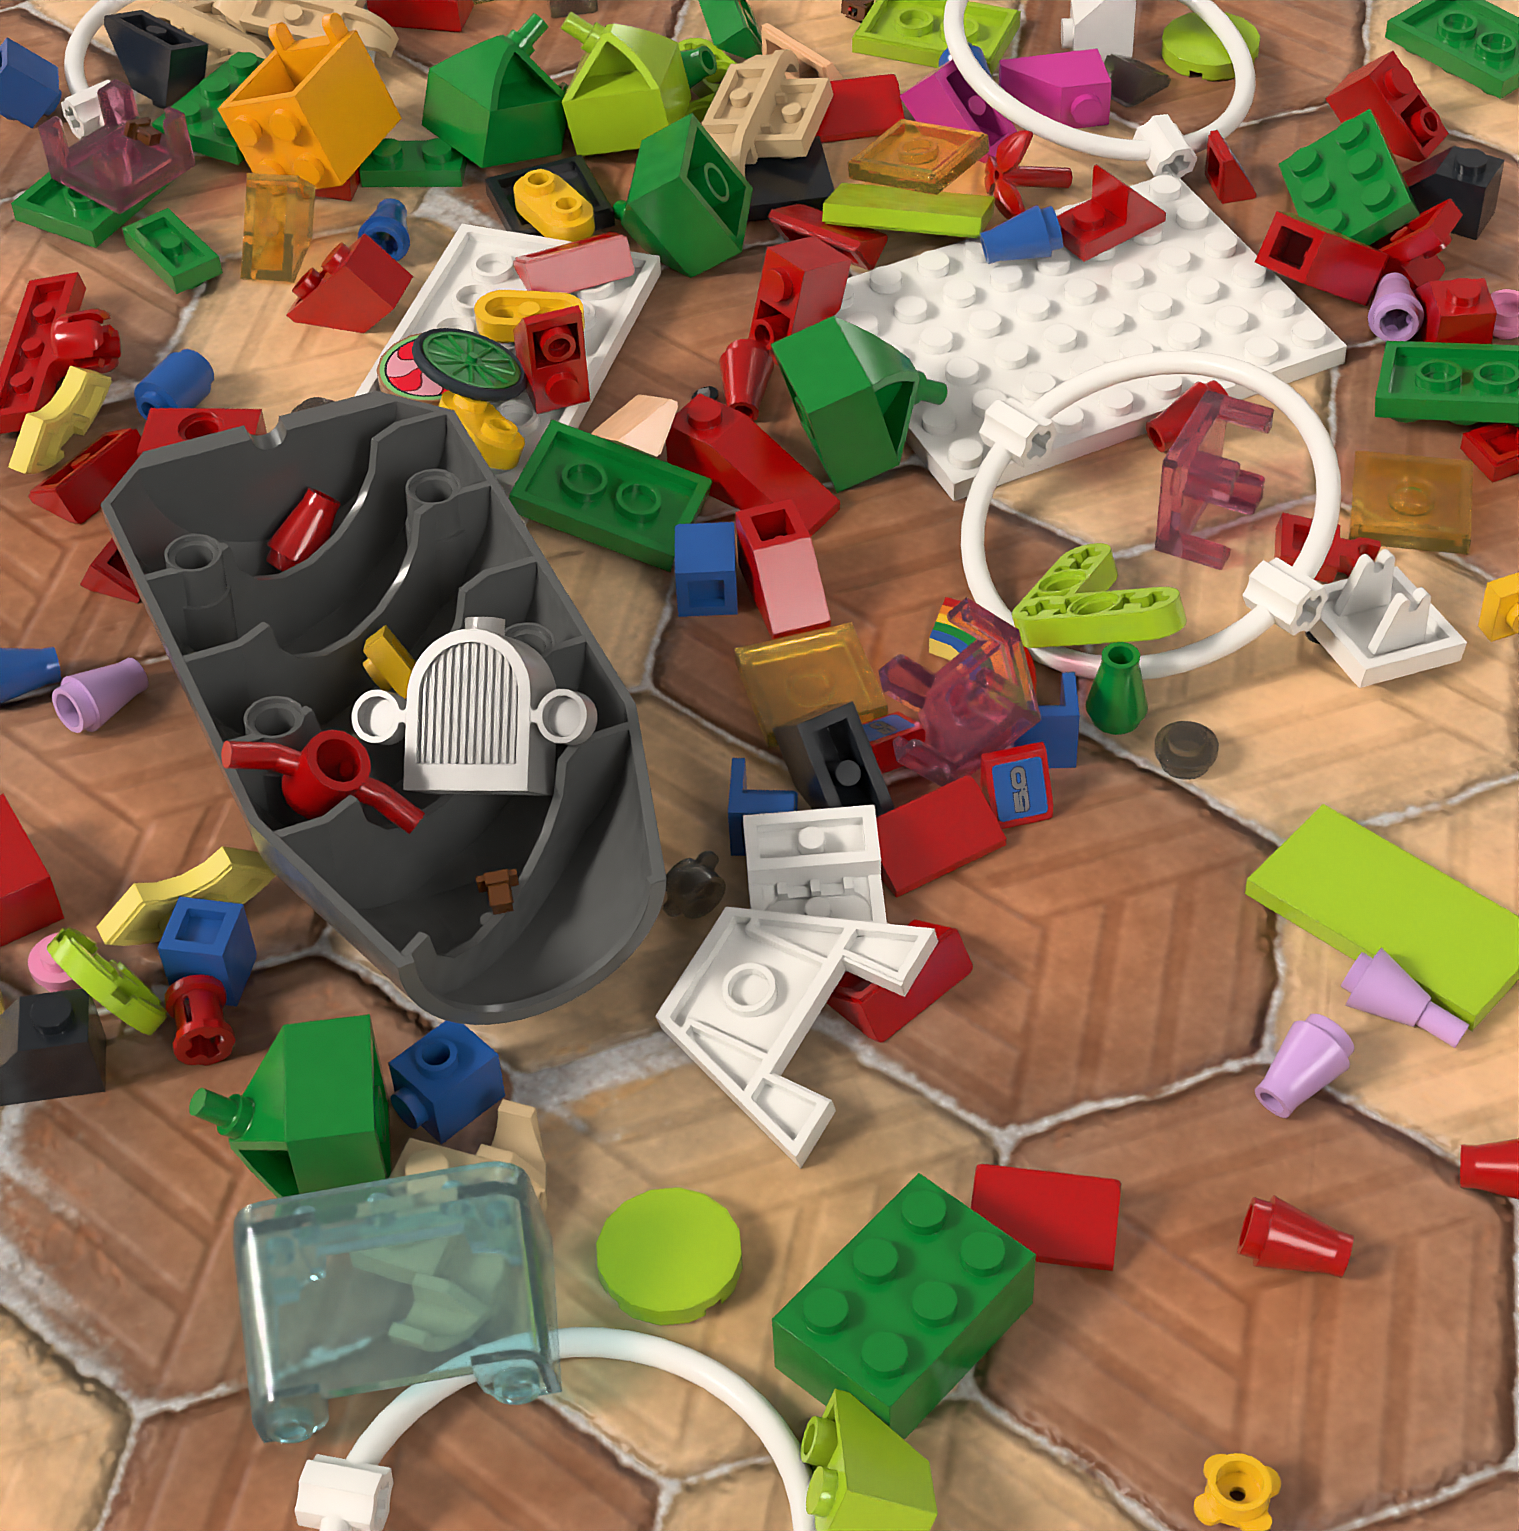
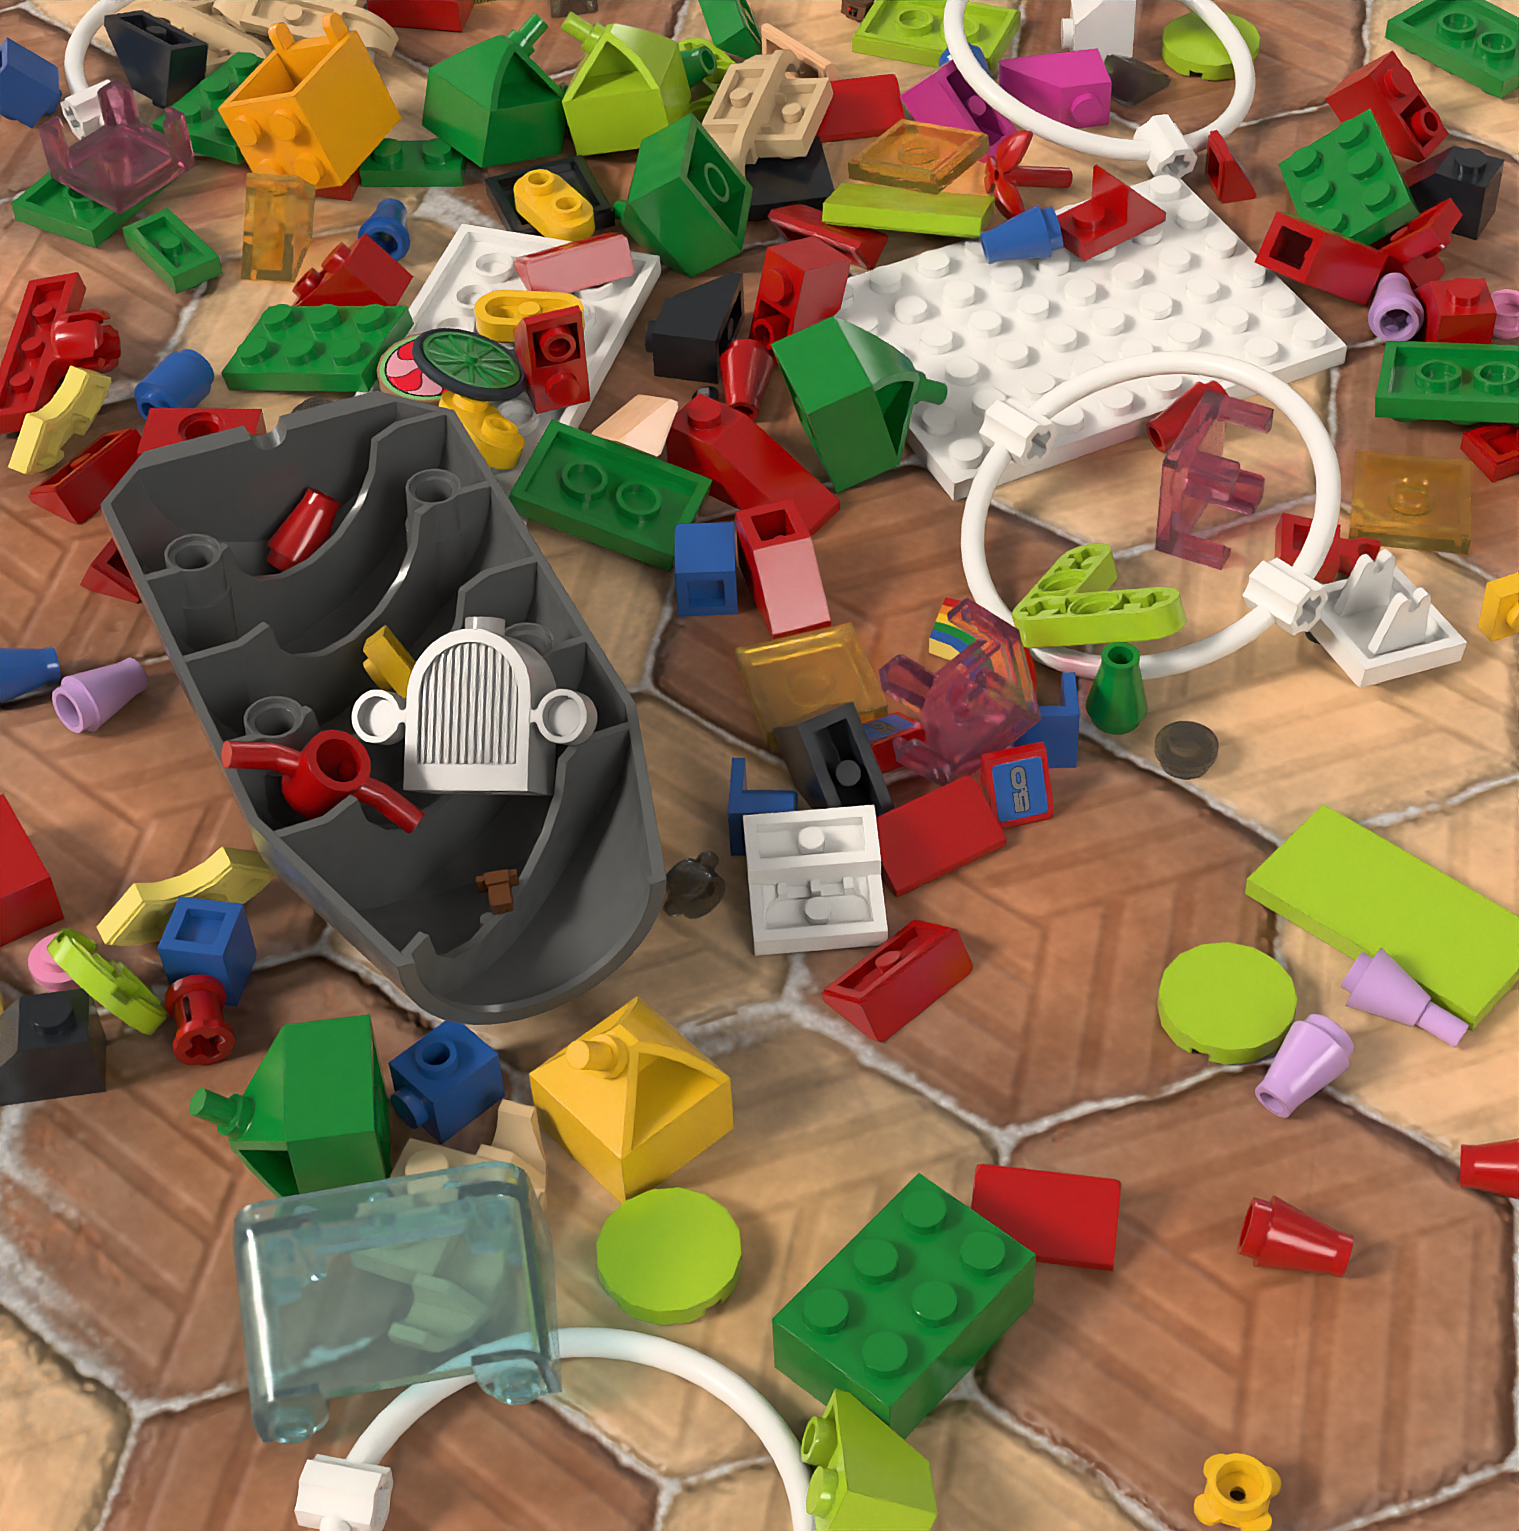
(141, 130): reddish brown piece -> none
(316, 348): none -> green plate
(632, 1100): none -> yellow piece
(697, 329): none -> black slope
(760, 991): white wing -> none
(1227, 1002): none -> lime tile

